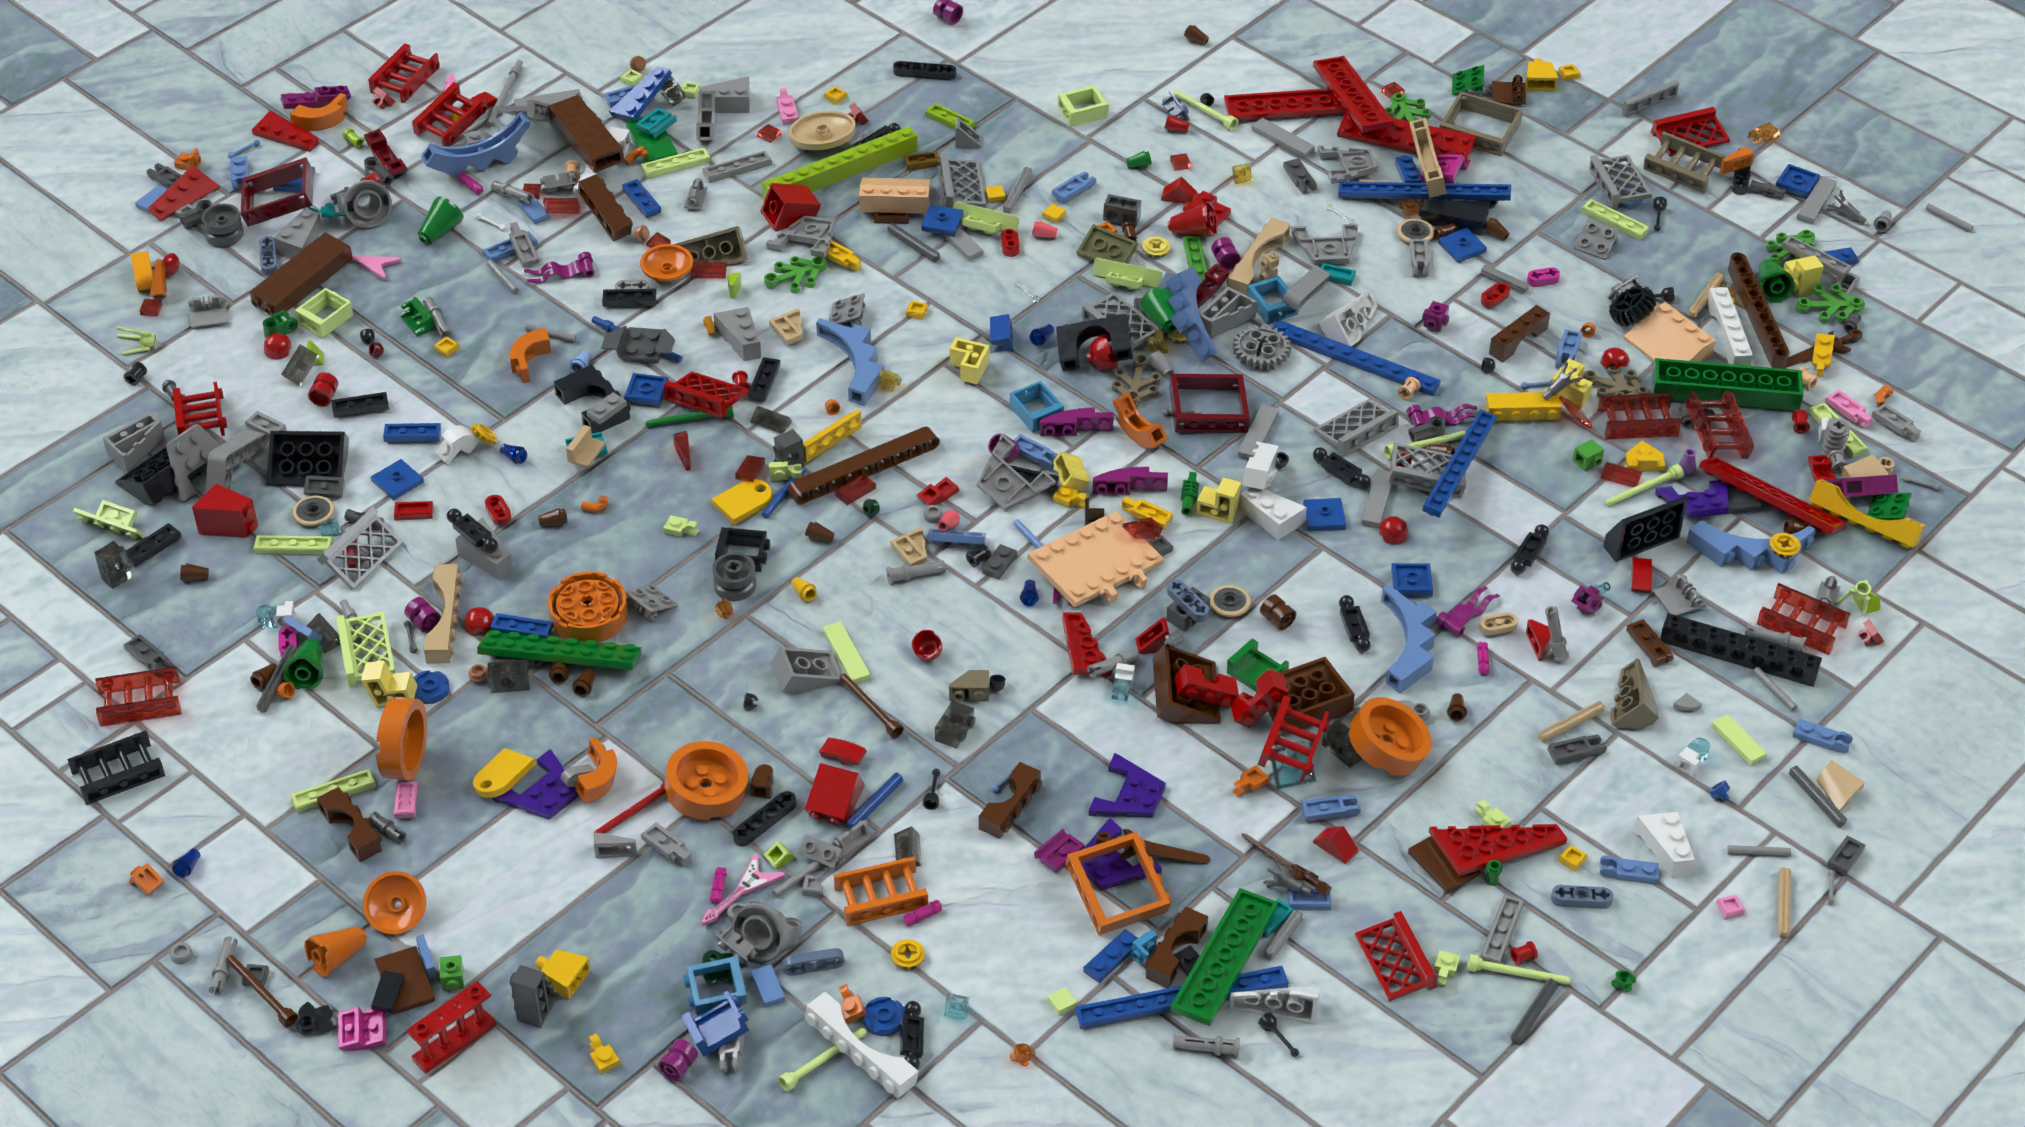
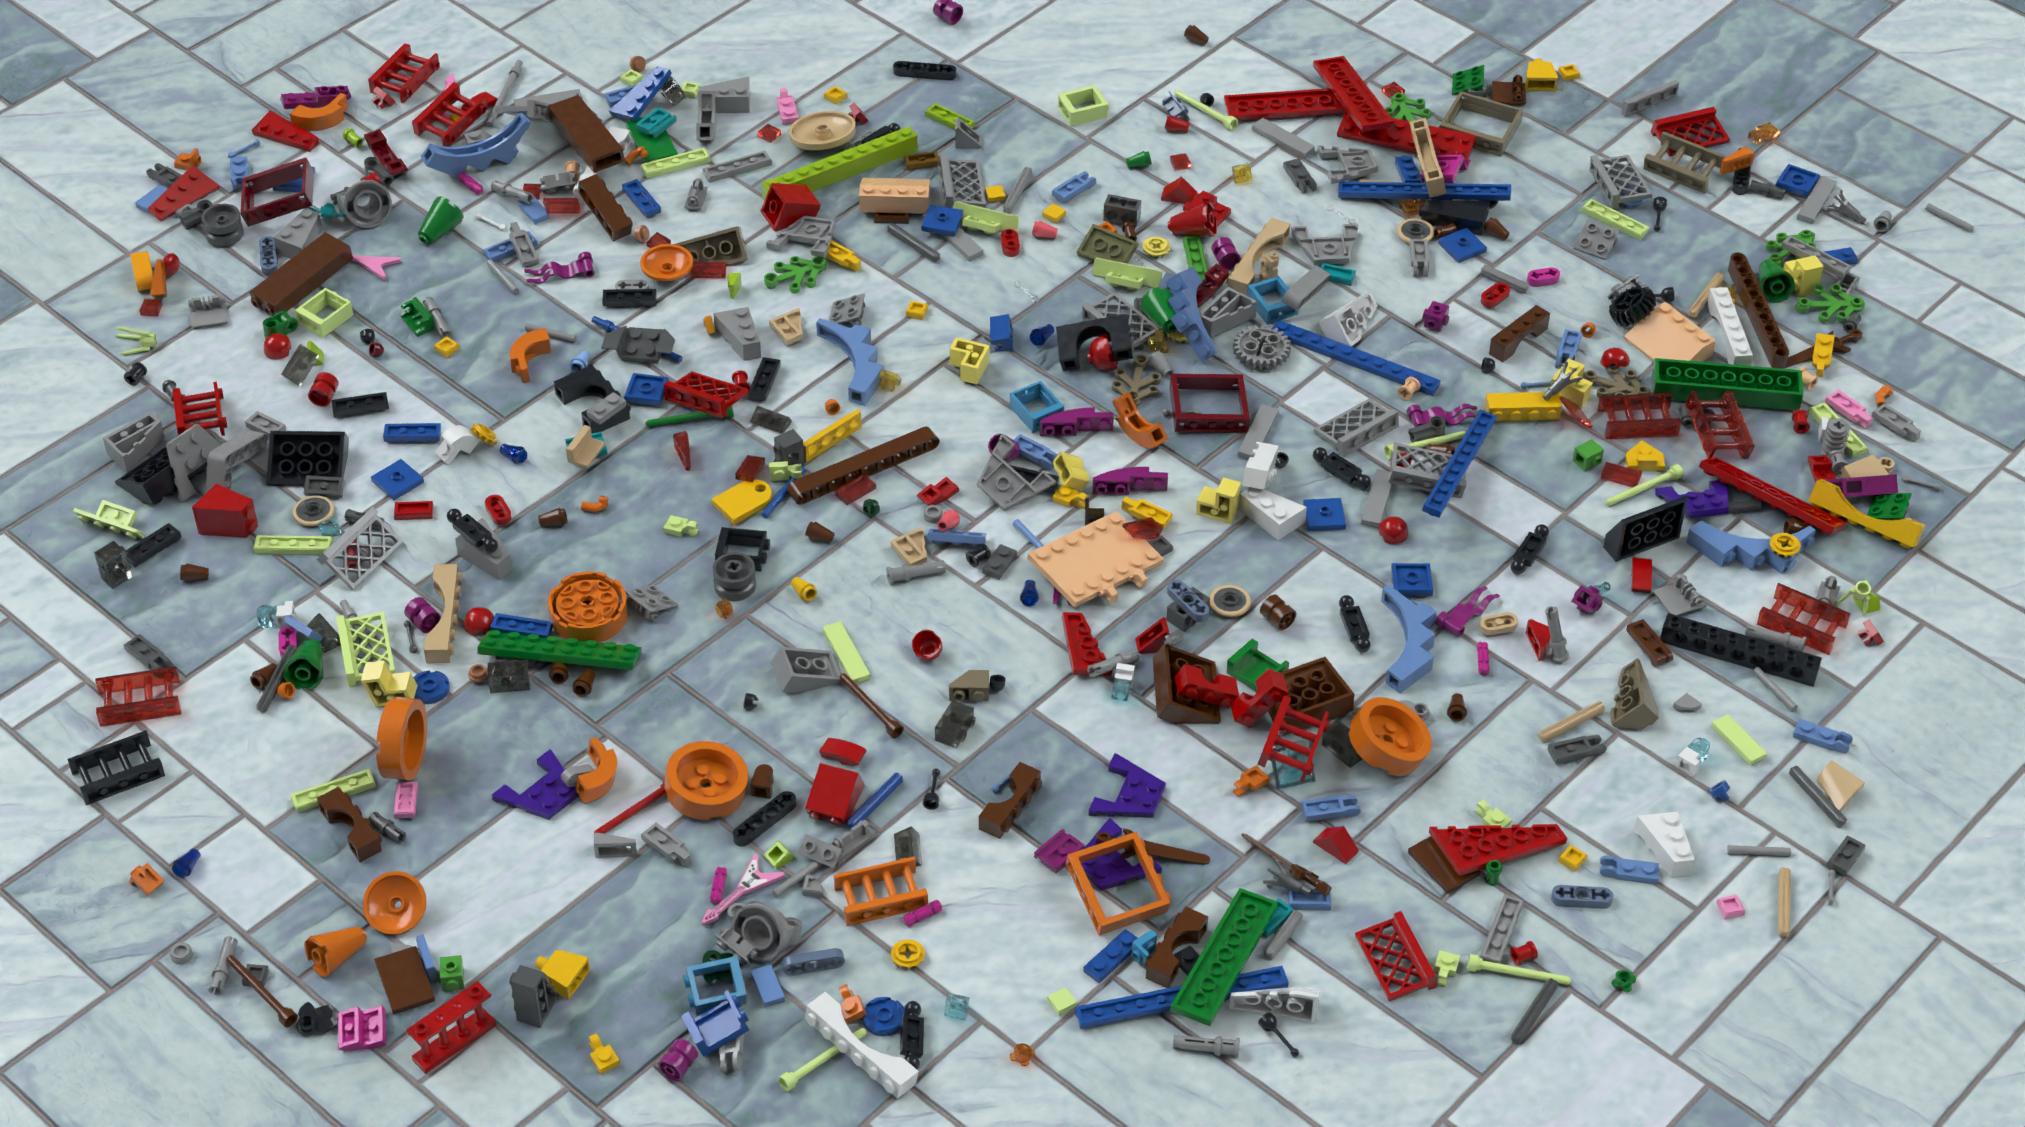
(387, 992): black tile -> none
(502, 773): yellow tile -> none
(1189, 493): green hinge -> none
(1688, 462): medium lavender cone -> none

